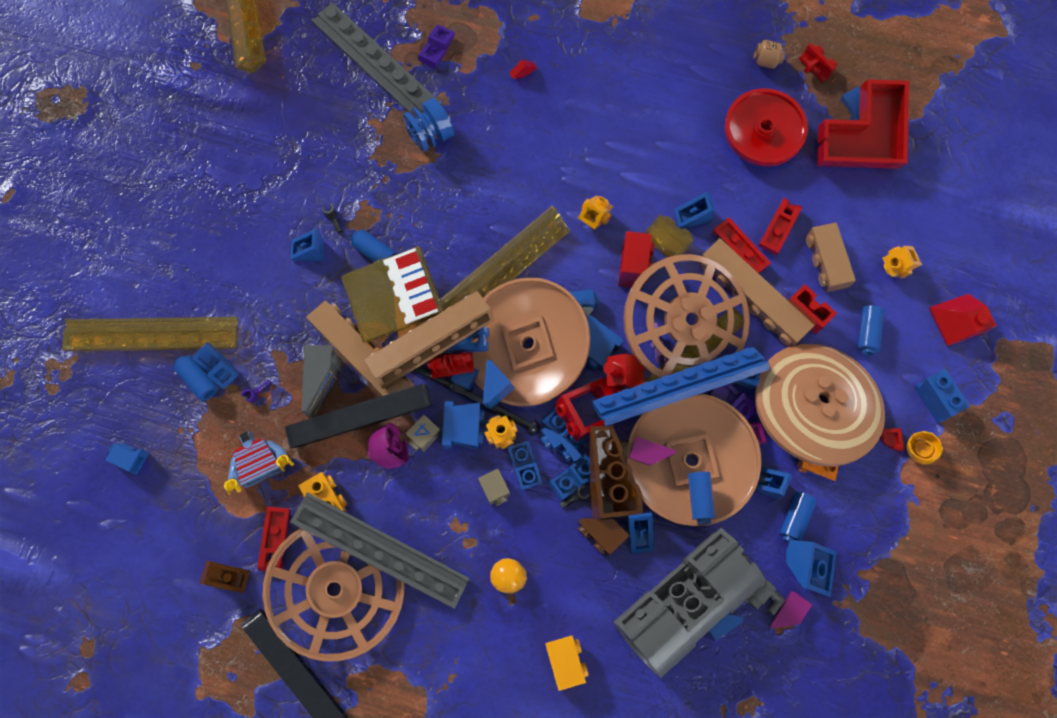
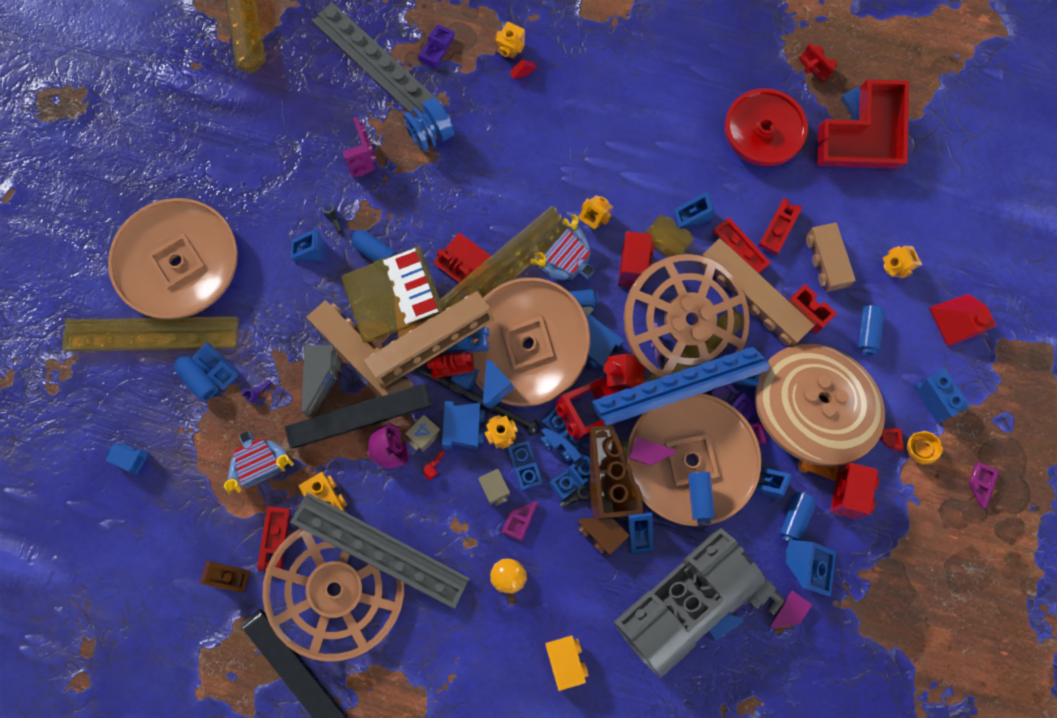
(150, 241): none -> nougat dish
(360, 158): none -> magenta bracket
(429, 470): none -> red hand
(460, 258): none -> red hinge
(510, 40): none -> light orange brick
(519, 521): none -> magenta tile
(567, 255): none -> torso
(769, 54): medium nougat head -> none
(854, 491): none -> red brick
(982, 483): none -> magenta tile

